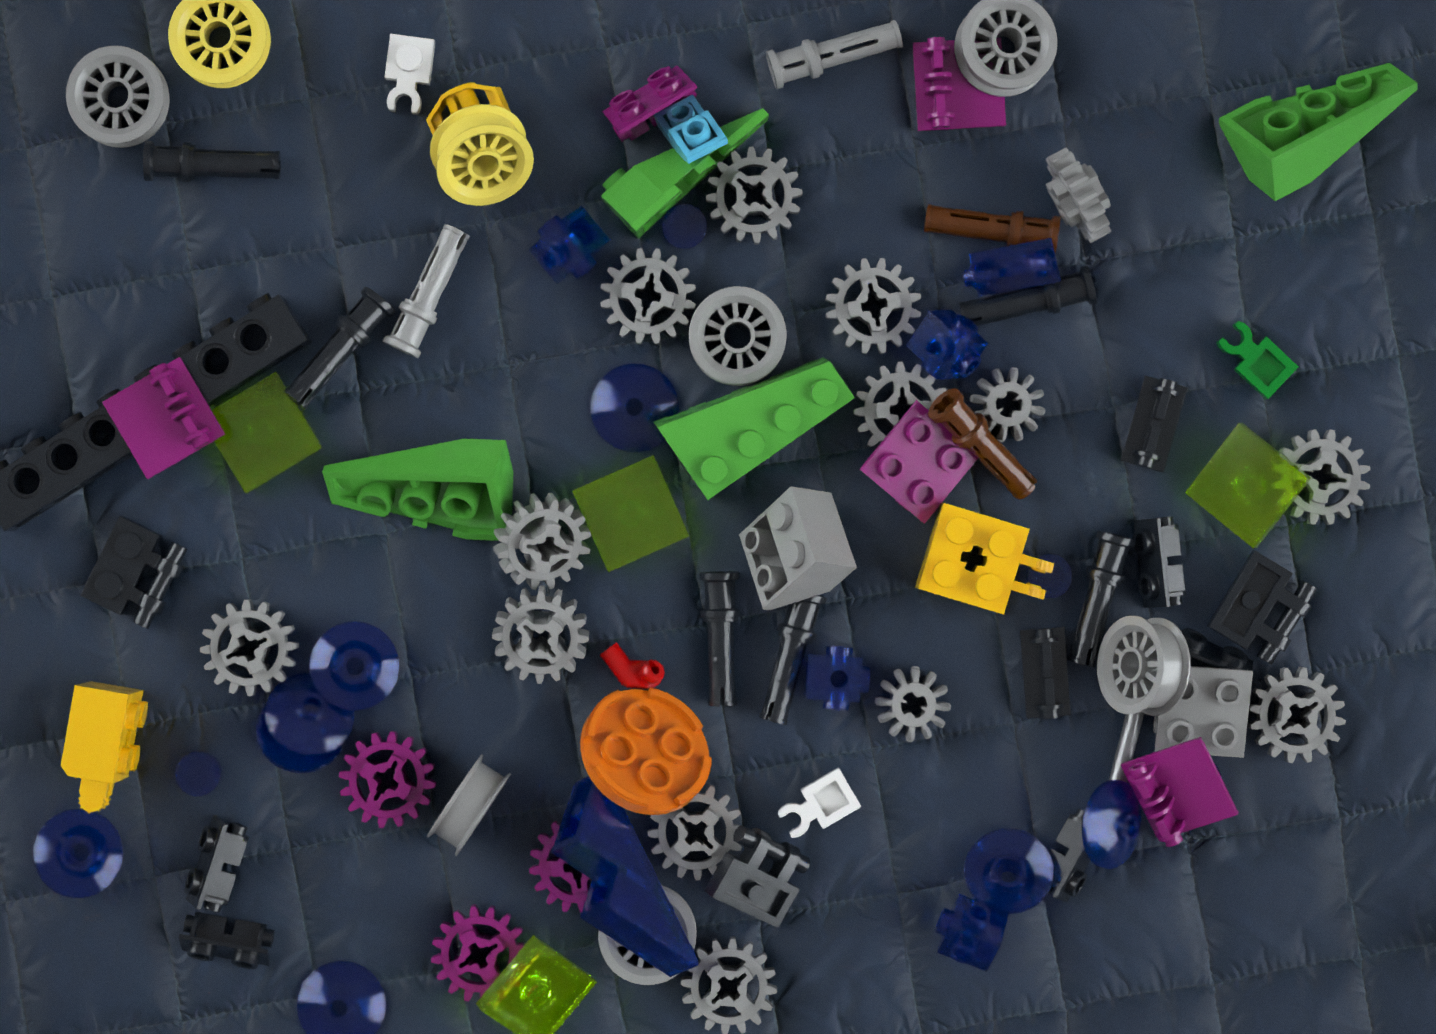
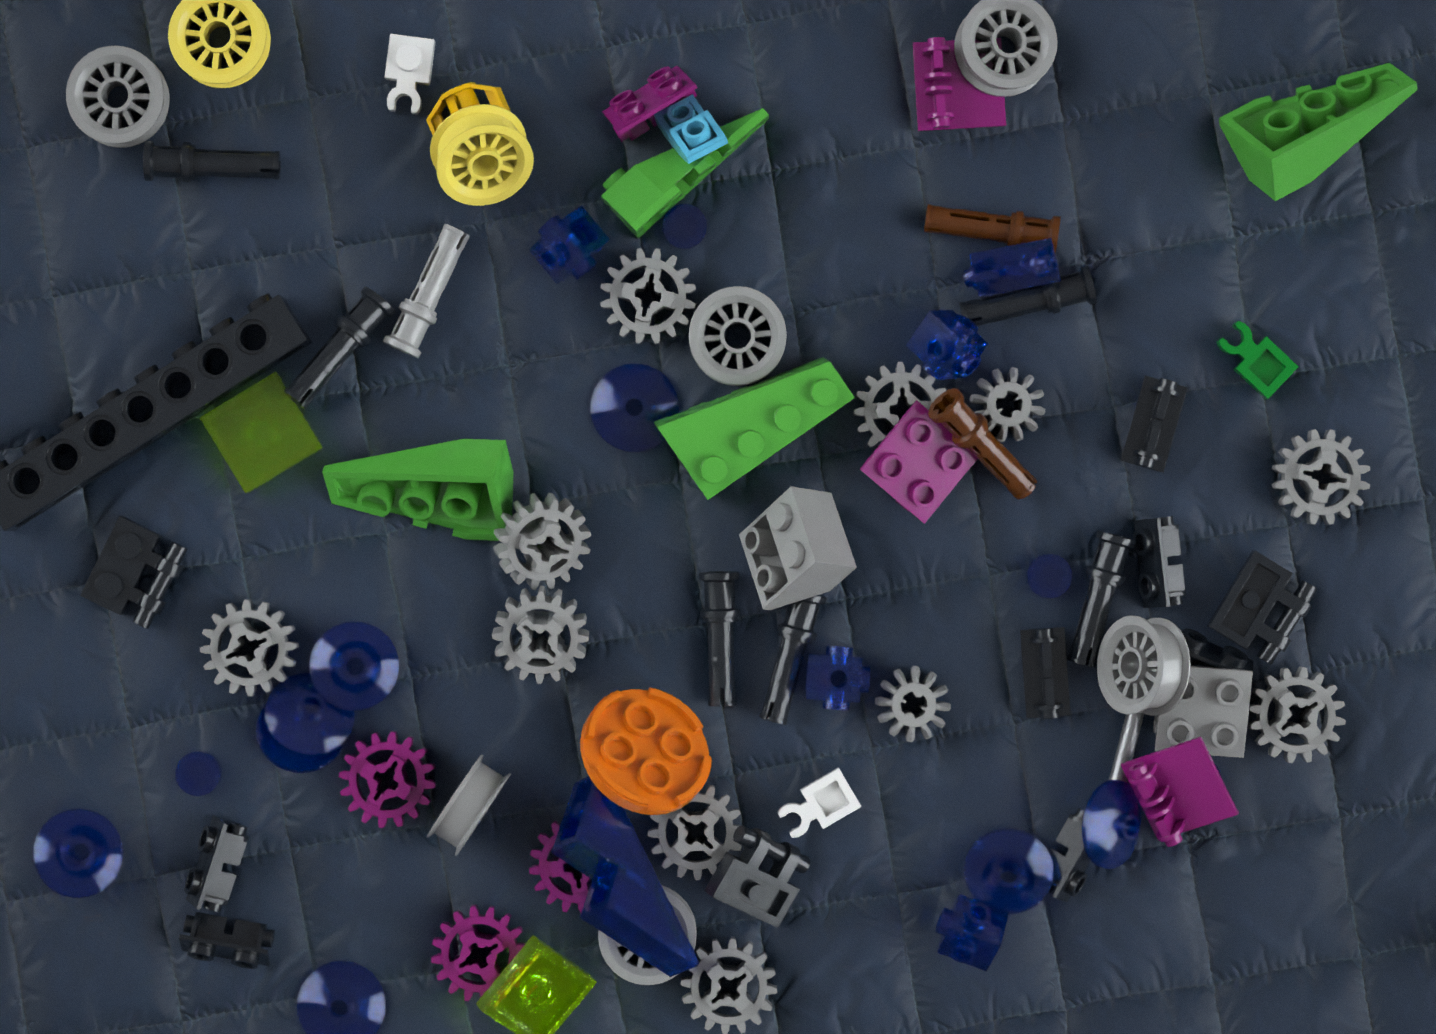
(102, 739): yellow hinge -> none
(163, 417): magenta hinge -> none
(630, 513): clear neon green plate -> none
(632, 673): red arm -> none
(740, 210): light grey gear -> none
(885, 36): light grey pin -> none
(892, 301): light grey gear -> none
(999, 544): yellow hinge -> none
(1078, 195): light grey gear -> none
(1248, 485): clear neon green plate -> none

